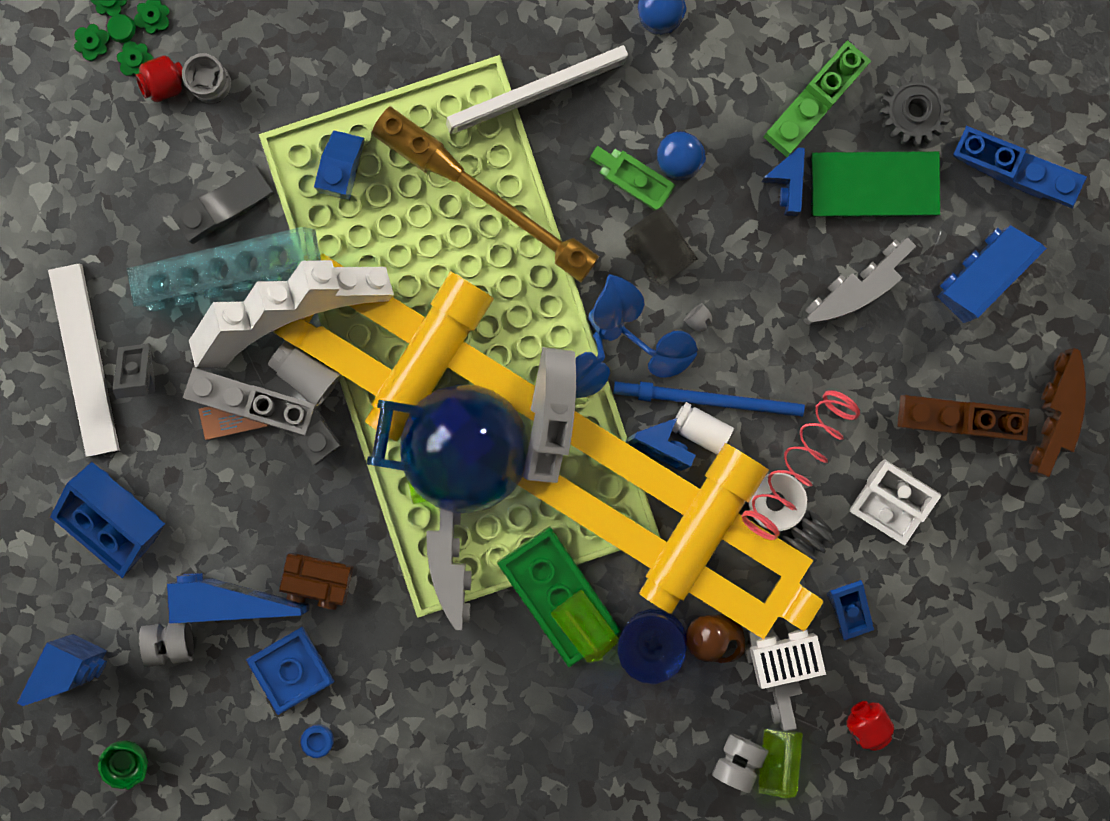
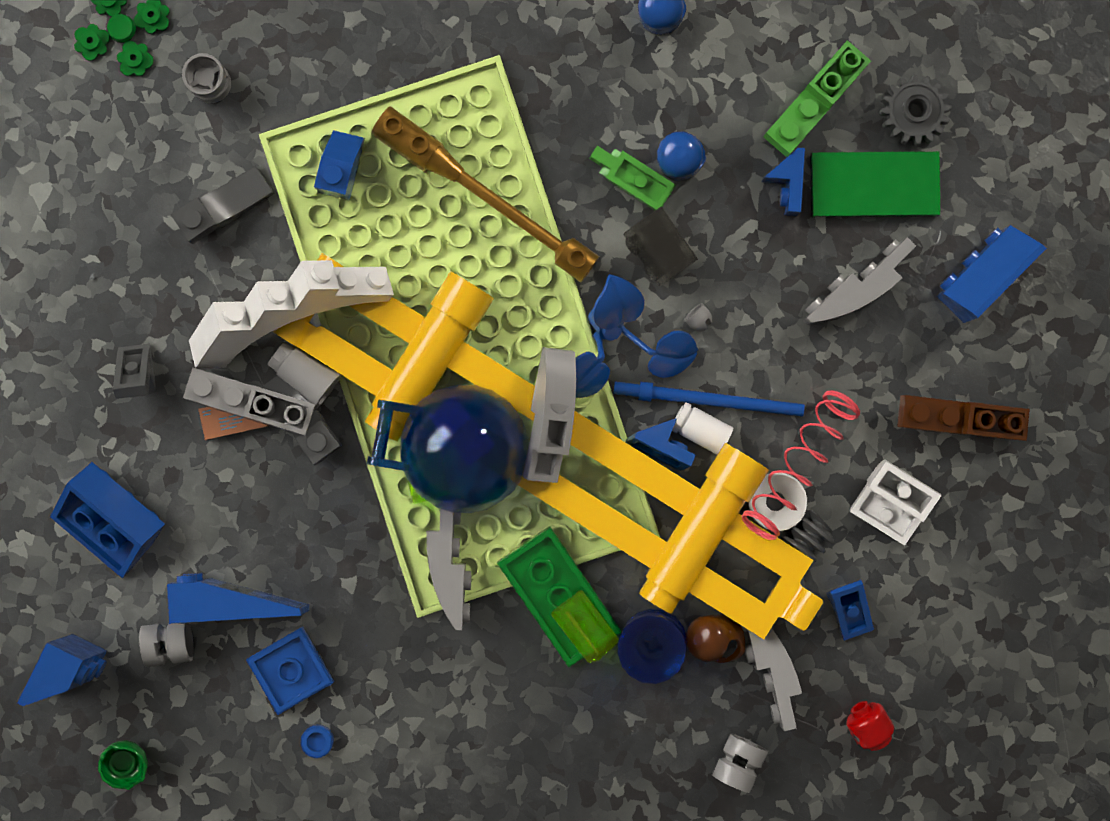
(84, 360): white tile -> none
(148, 279): clear light blue brick -> none
(160, 78): red head -> none
(316, 580): reddish brown brick -> none
(536, 90): white tile -> none
(782, 764): clear neon green slope -> none
(787, 659): white brick -> none
(1019, 169): blue slope -> none
(1066, 401): reddish brown slope -> none

